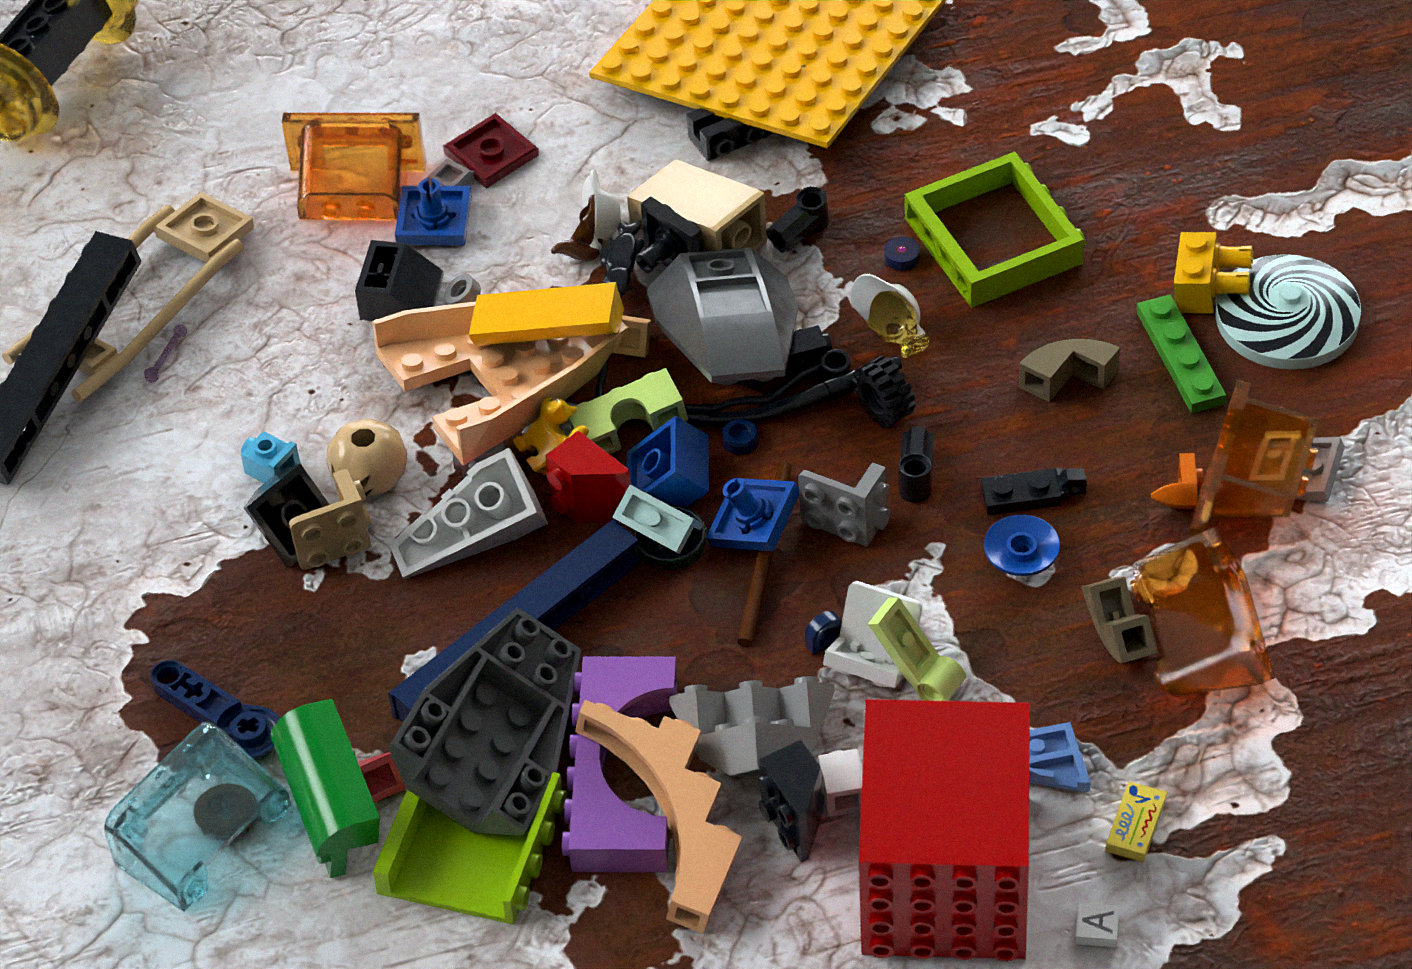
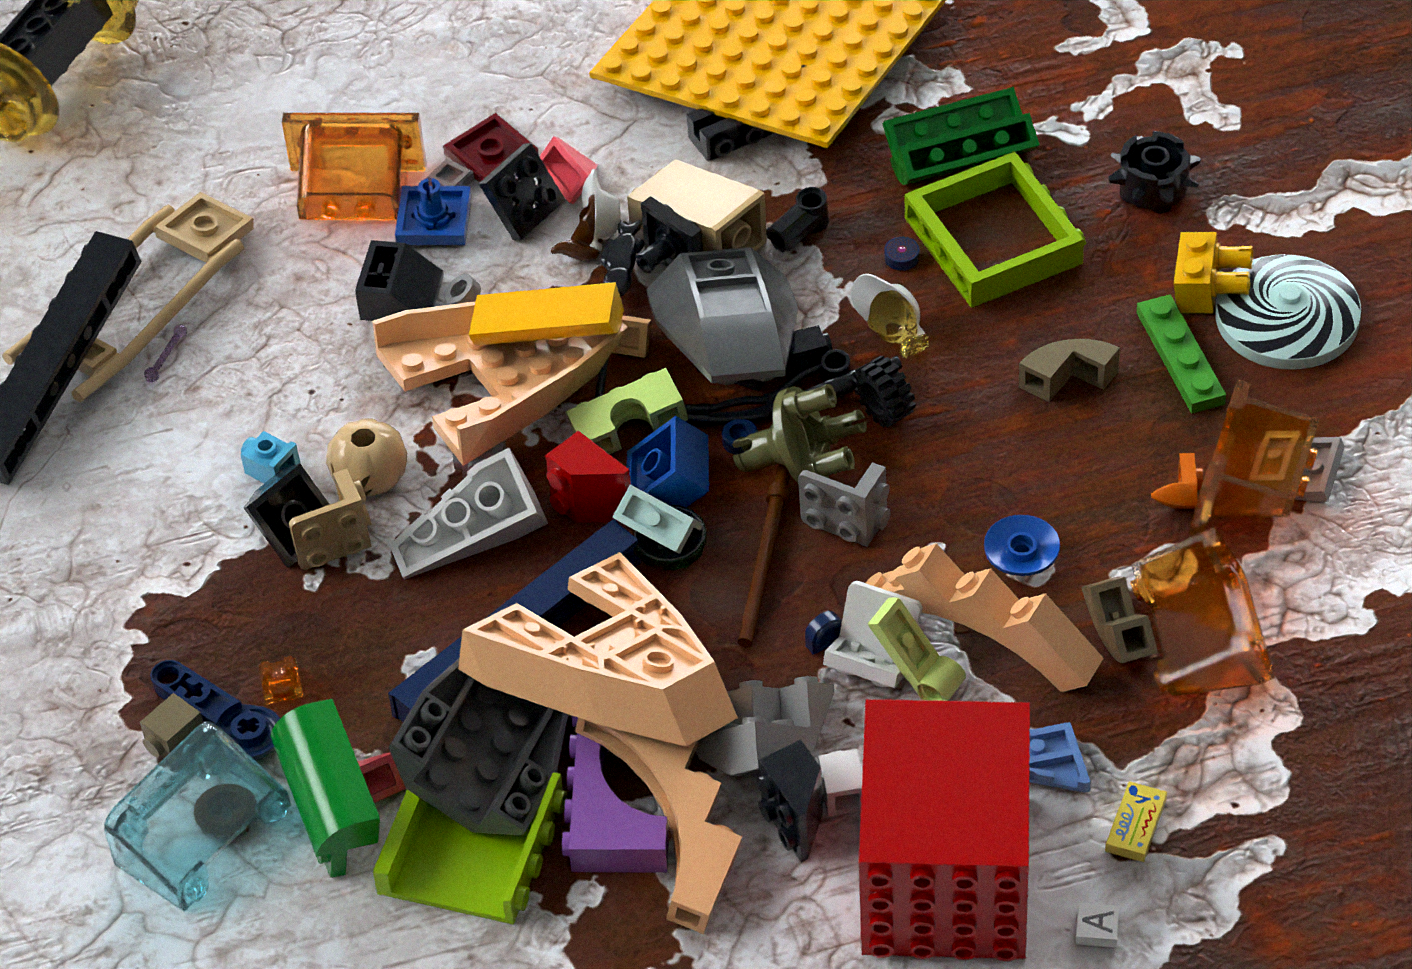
(169, 725): none -> dark tan brick
(280, 680): none -> clear orange tile
(515, 198): none -> black plate
(545, 432): yellow animal -> none
(567, 168): none -> coral slope
(626, 674): none -> light nougat piece
(747, 507): blue plate -> none
(801, 436): none -> olive piece
(916, 465): black piece -> none
(958, 136): none -> green brick
(984, 603): none -> light nougat arch
(1031, 489): black hinge -> none
(1154, 171): none -> black brick

